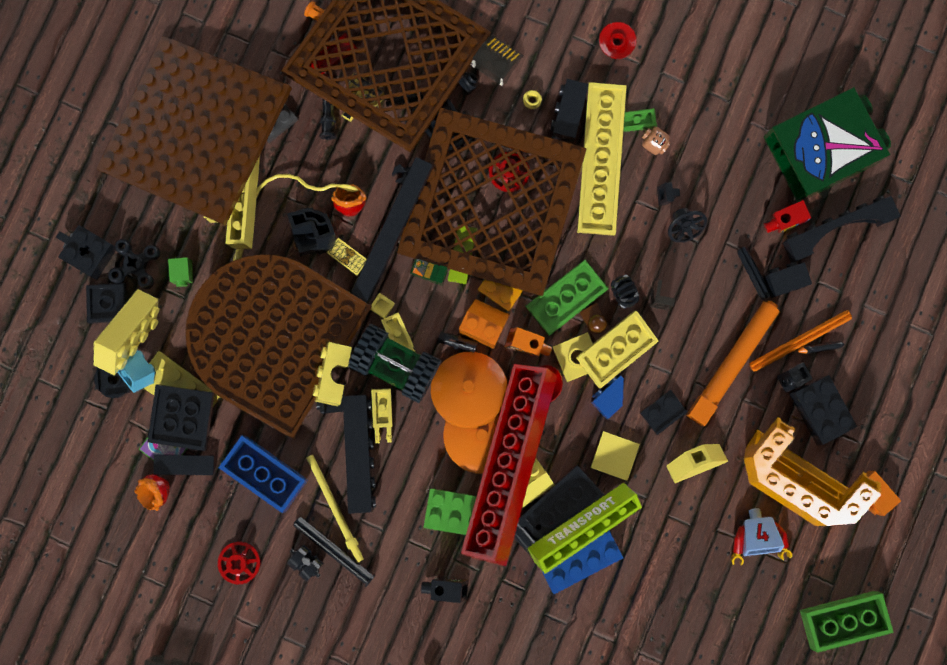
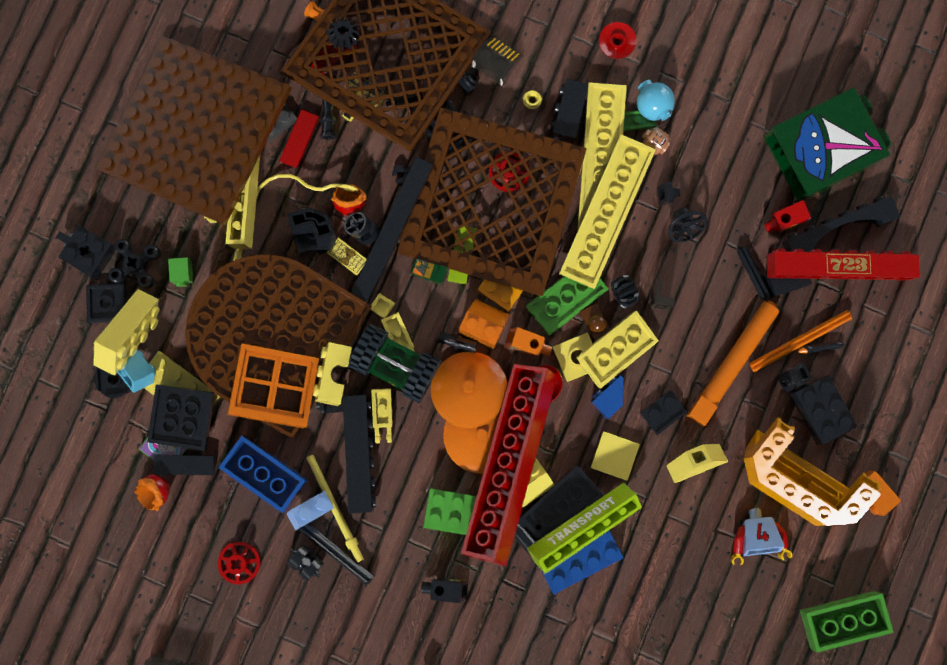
(267, 413): none -> orange window
(299, 139): none -> red tile
(309, 510): none -> light blue brick
(339, 27): none -> black gear
(361, 228): none -> black wheel
(607, 211): none -> light yellow plate
(655, 100): none -> medium azure brick
(842, 265): none -> red brick

